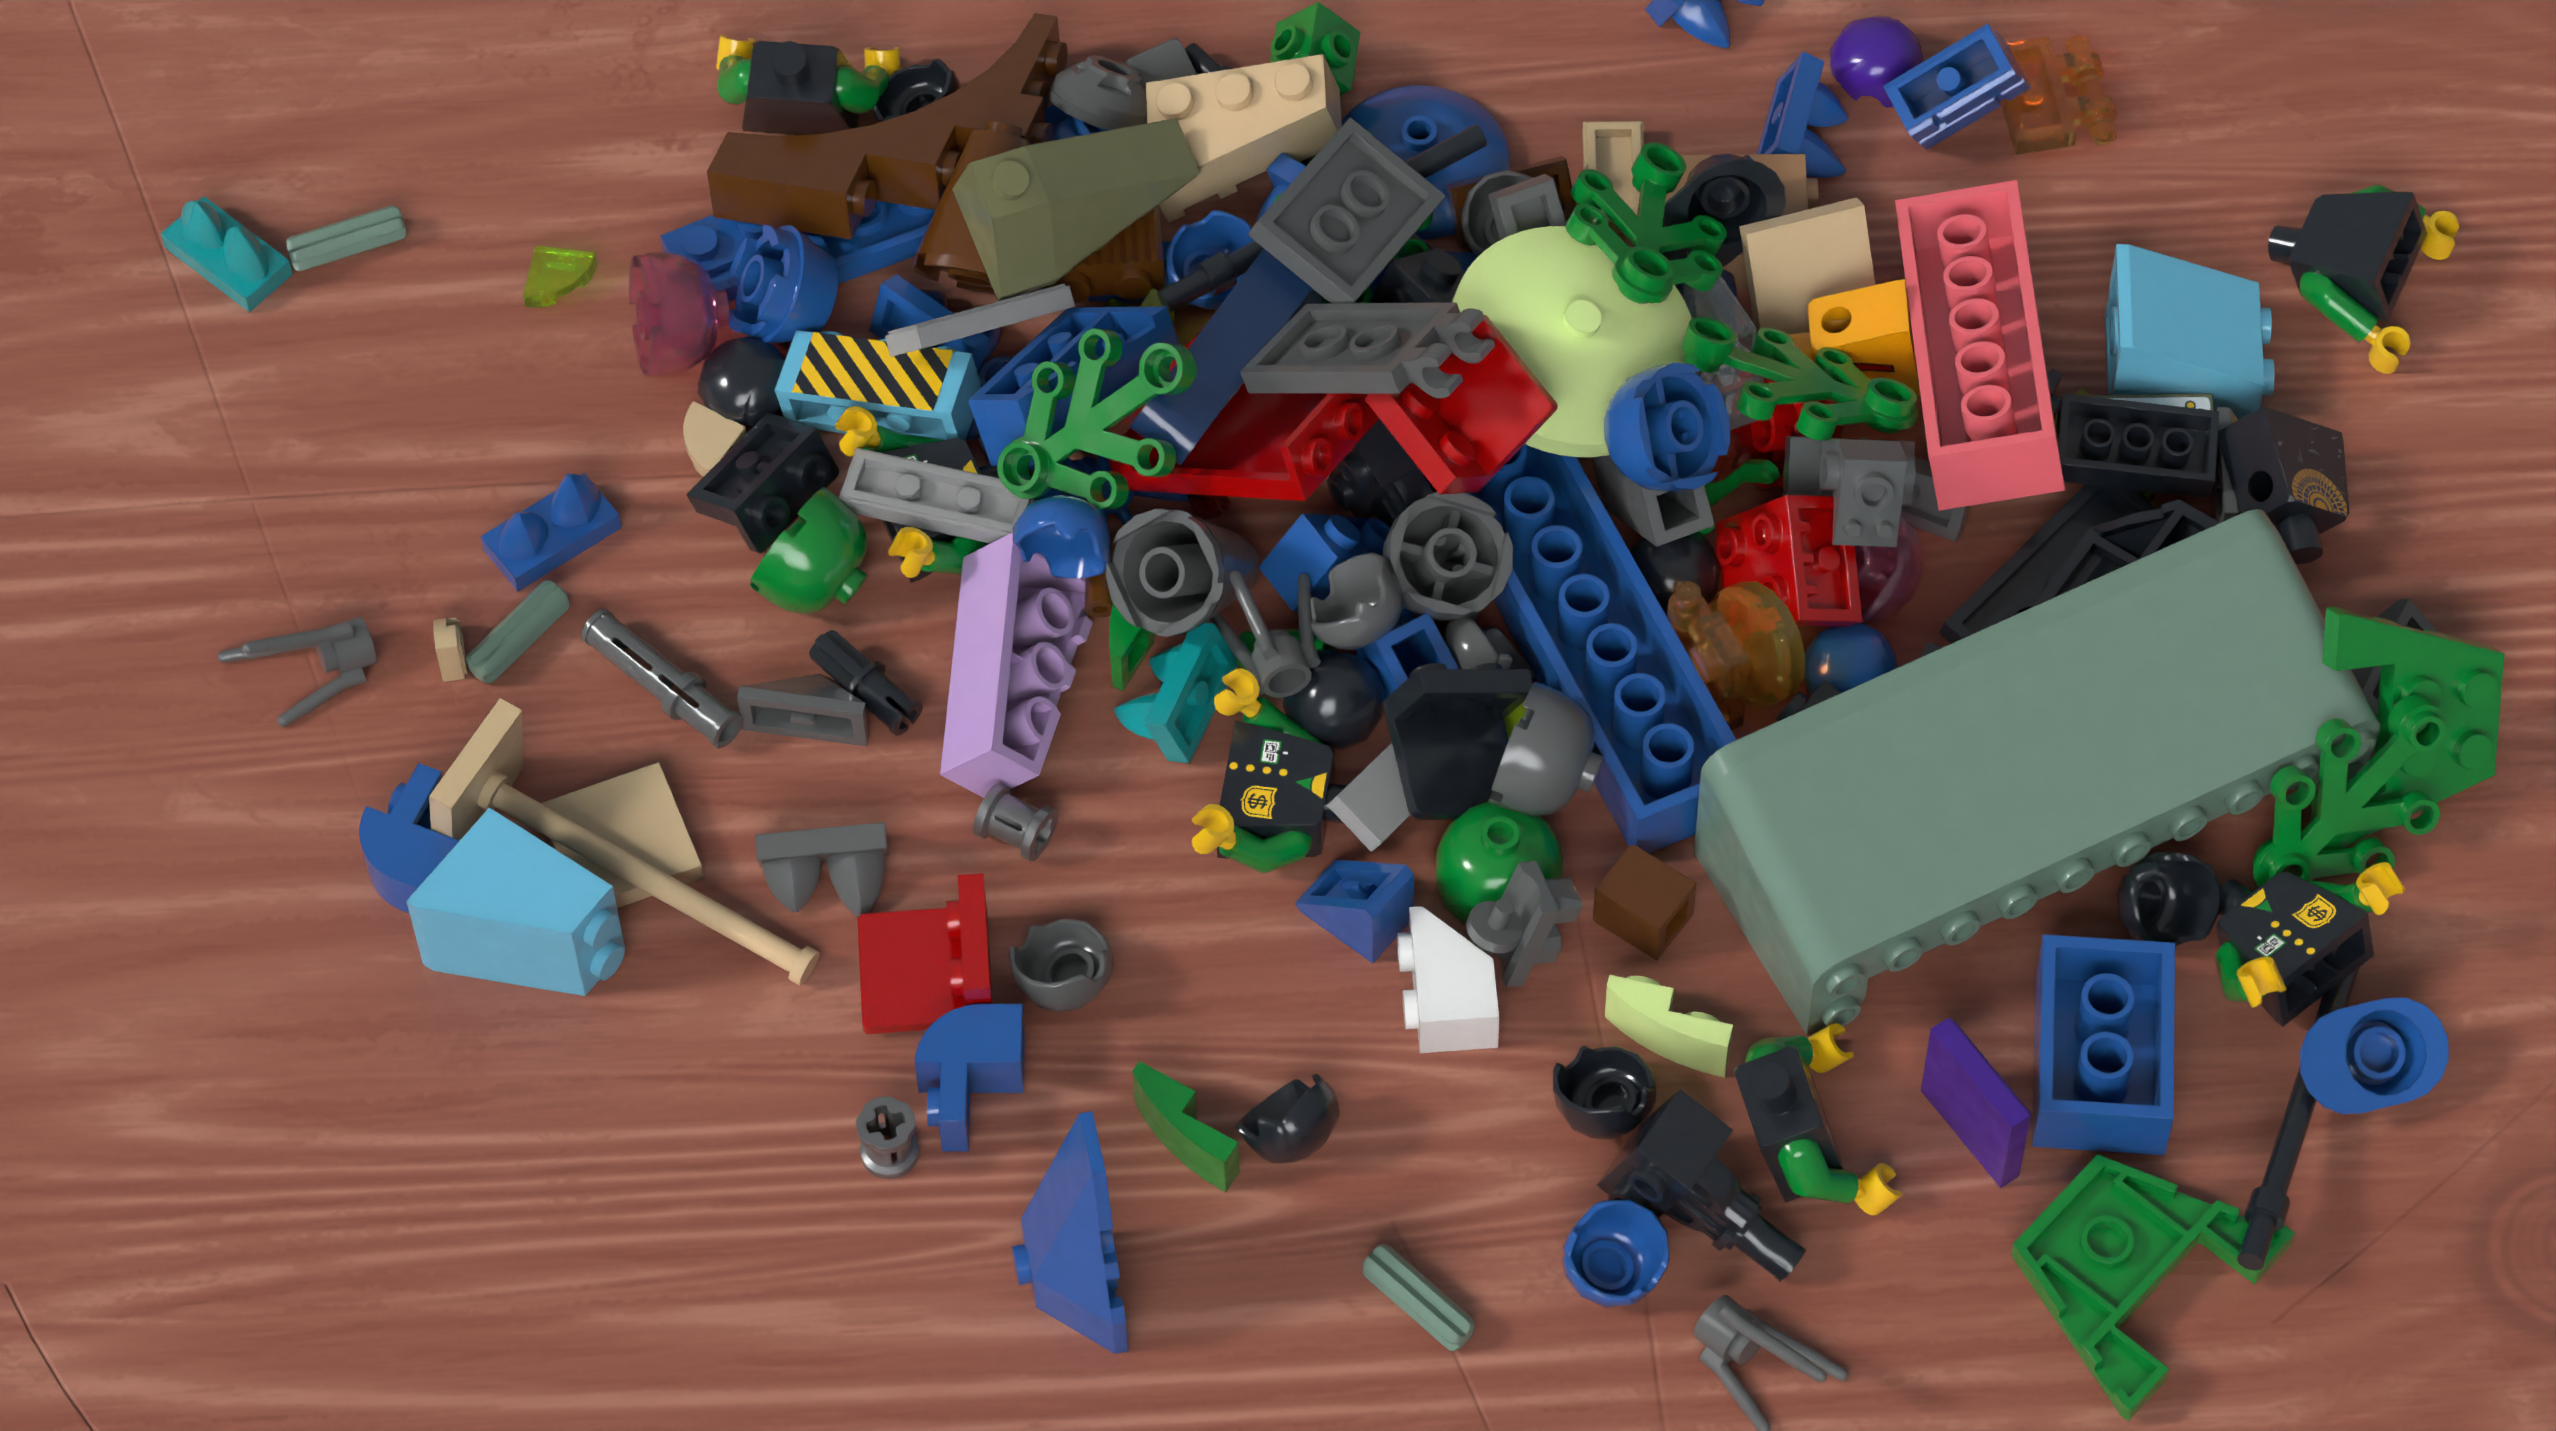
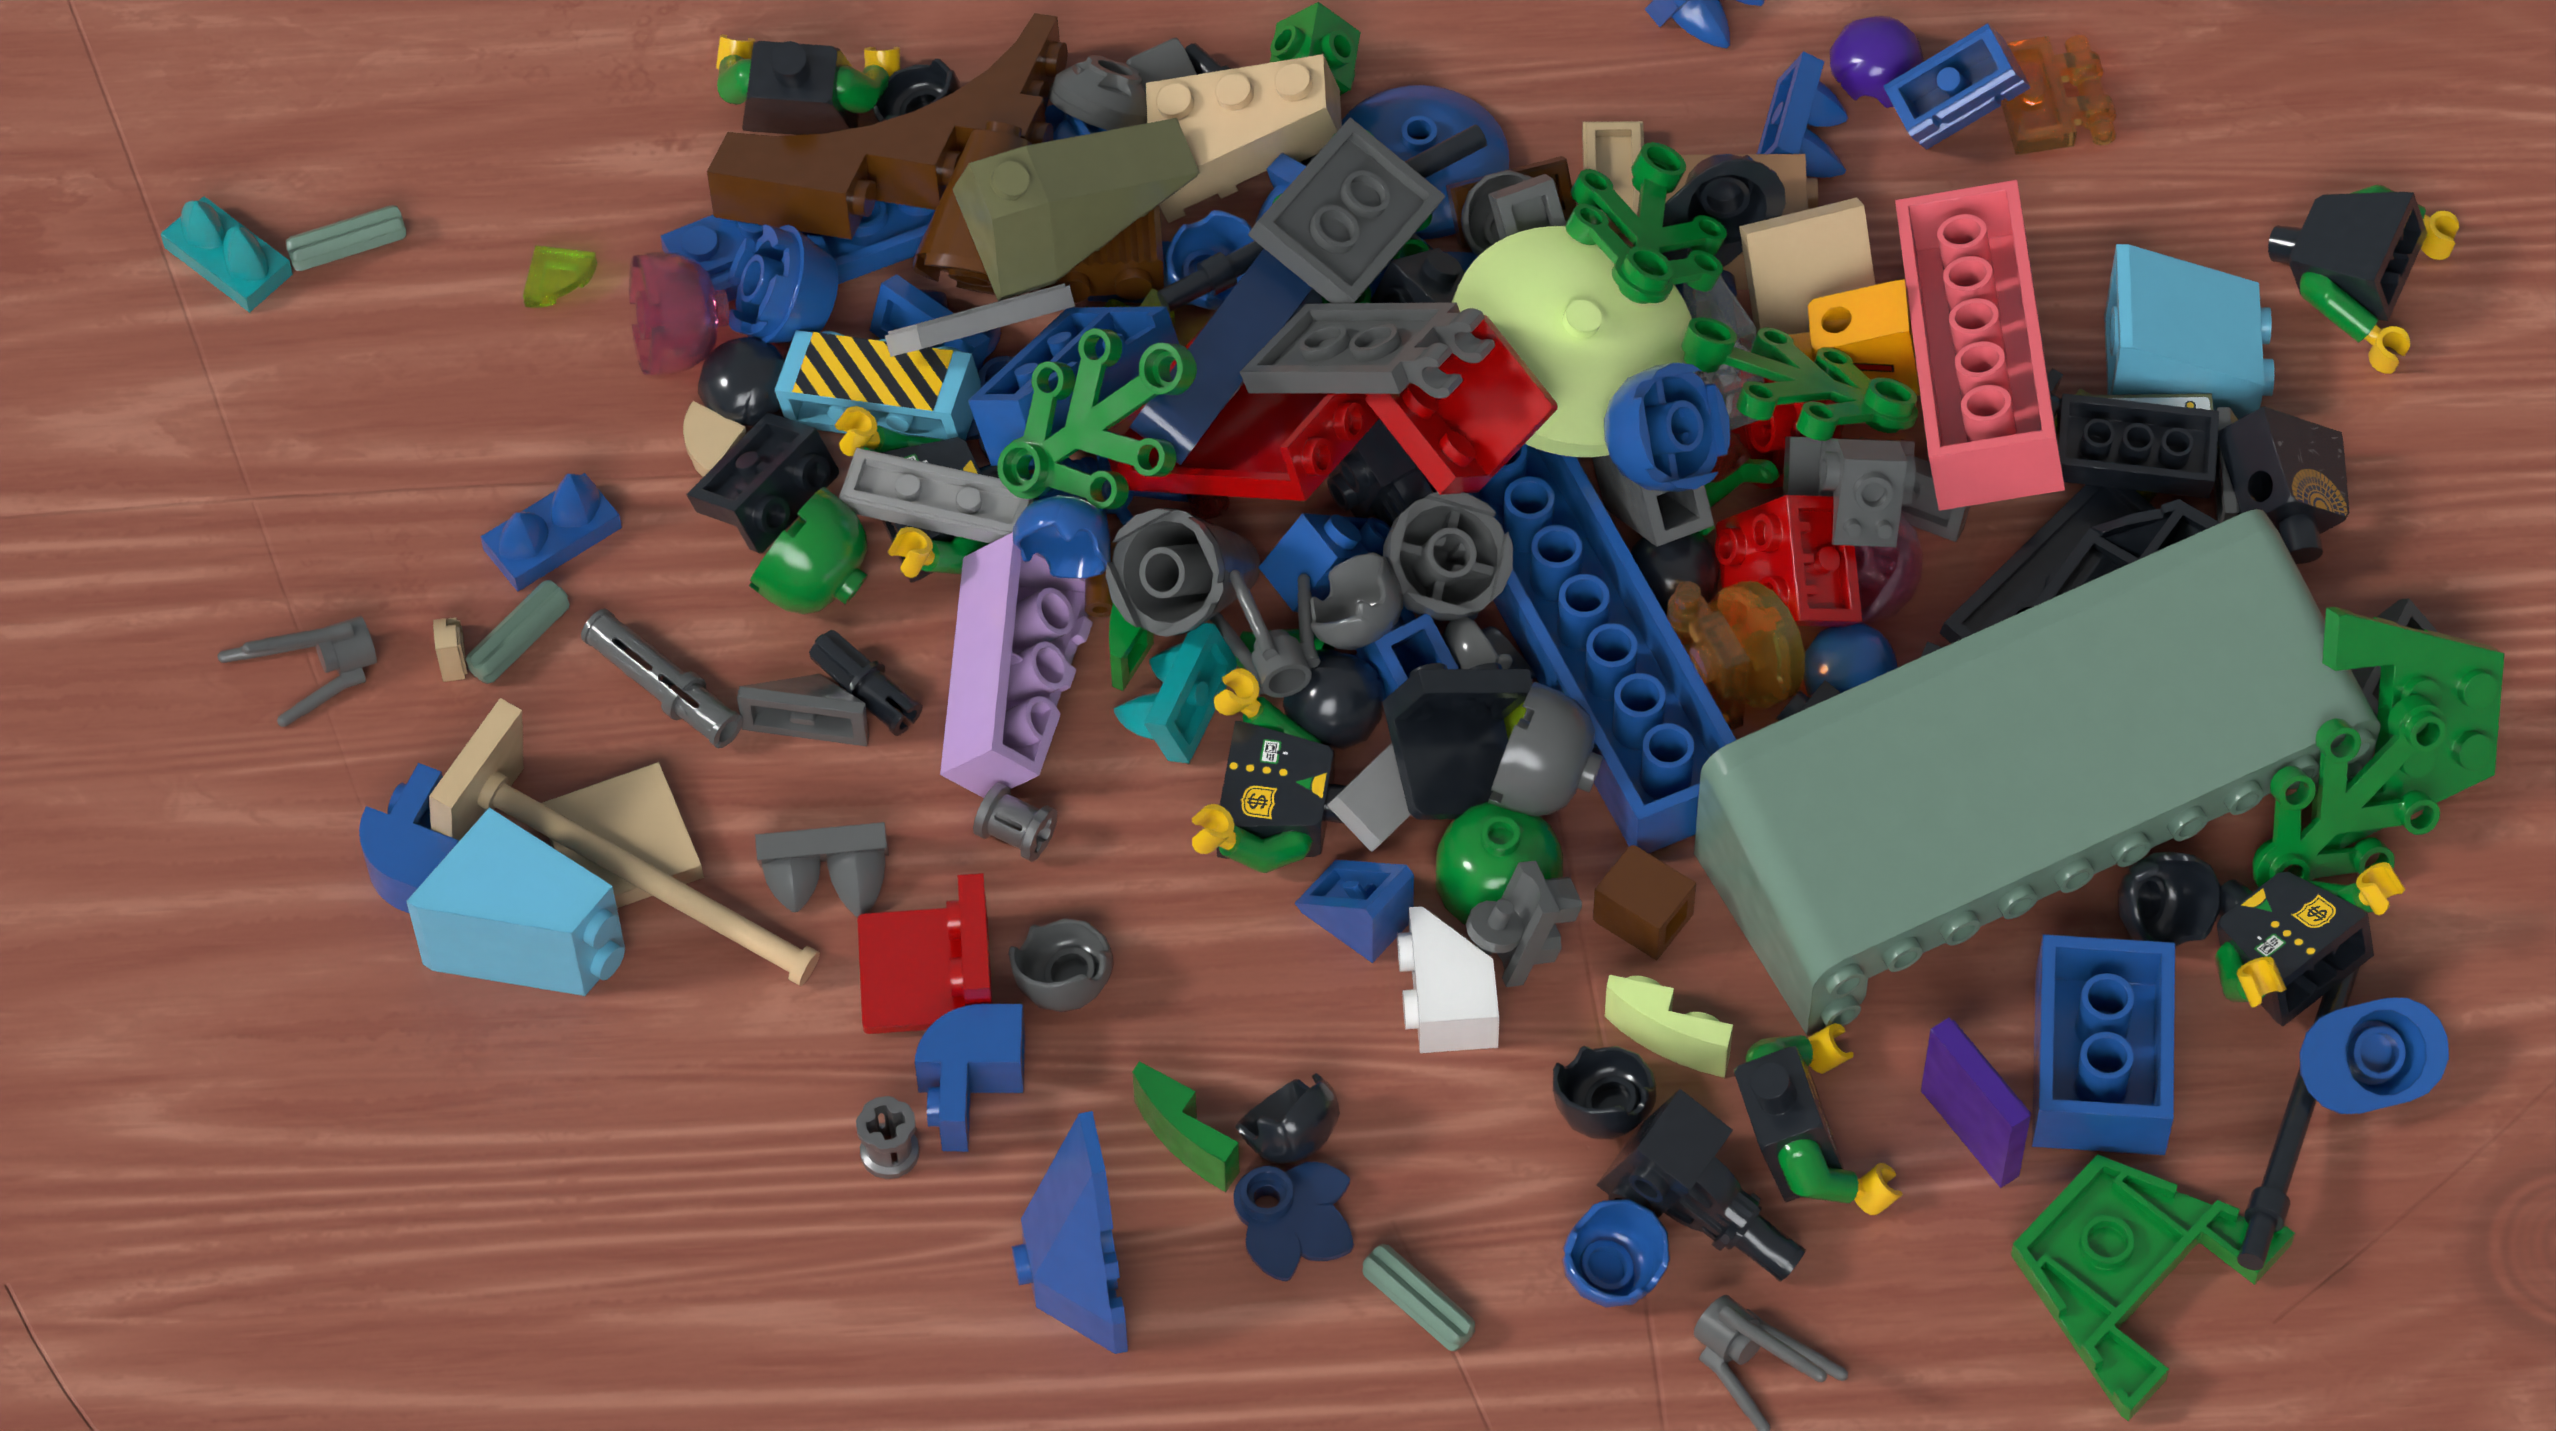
(1301, 1222): none -> dark blue plate

